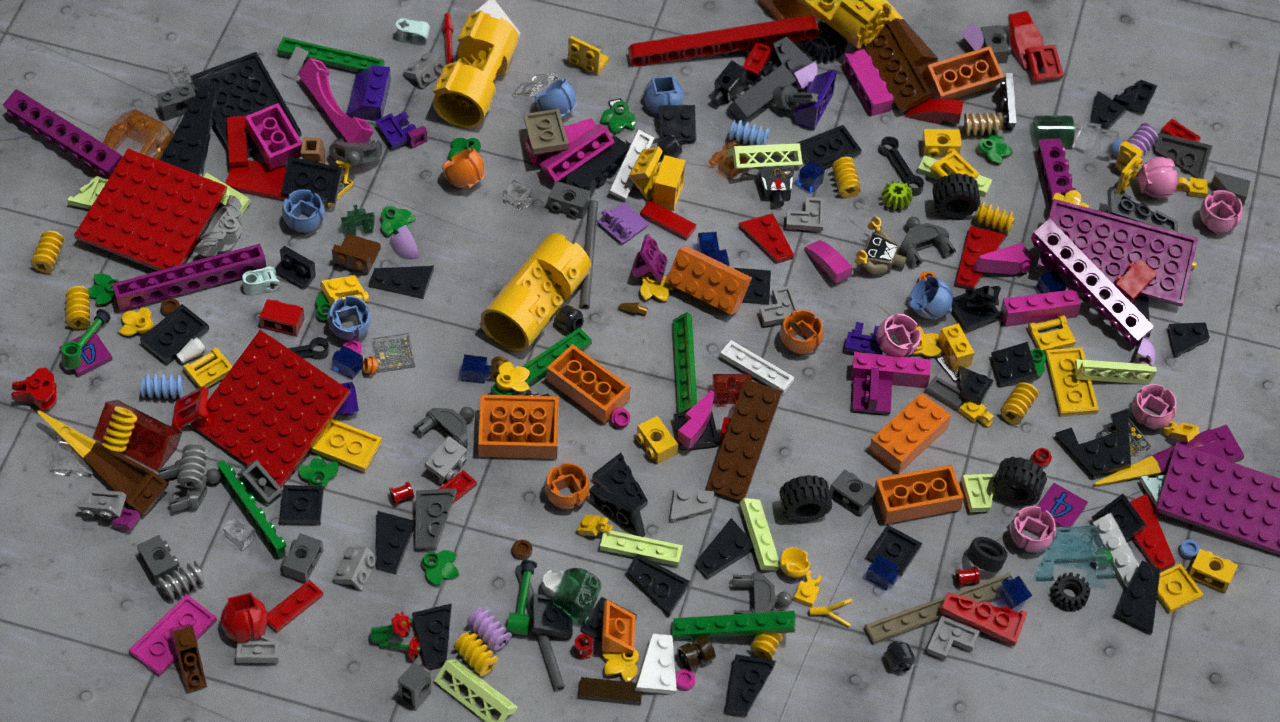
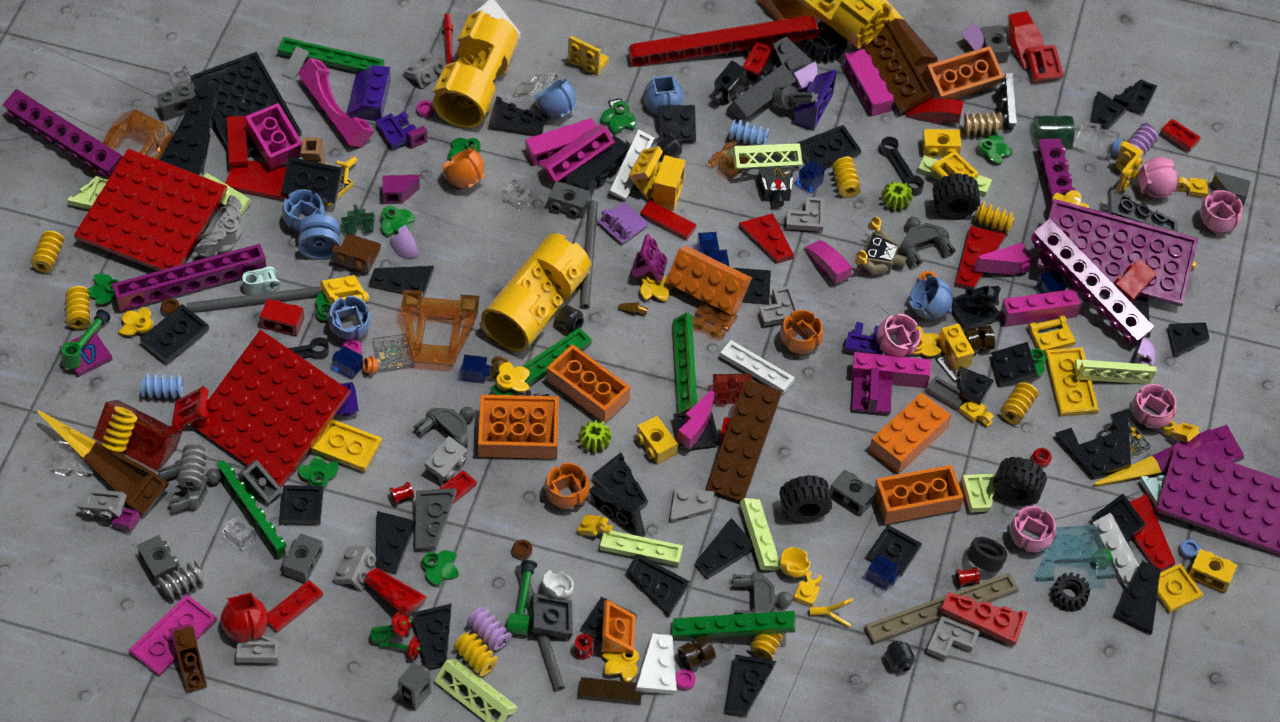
(37, 389): red hinge -> none
(191, 350): white cone -> none
(211, 372): yellow plate -> none
(253, 299): none -> dark grey piece
(296, 267): black bracket -> none
(318, 236): none -> medium blue wheel
(355, 152): dark grey connector -> none
(394, 591): none -> red wing
(399, 188): none -> magenta slope
(414, 31): light aqua piece -> none
(425, 109): none -> dark pink tile
(444, 309): none -> clear orange windscreen
(511, 118): none -> black wing
(546, 131): dark tan plate -> none
(577, 594): clear green brick -> none
(595, 436): none -> lime gear
(620, 417): dark pink plate -> none
(715, 317): none -> clear orange plate
(981, 338): none -> dark brown wheel
(1014, 591): clear blue brick -> none
(1062, 505): magenta tile -> none
(1186, 153): dark grey wing -> none

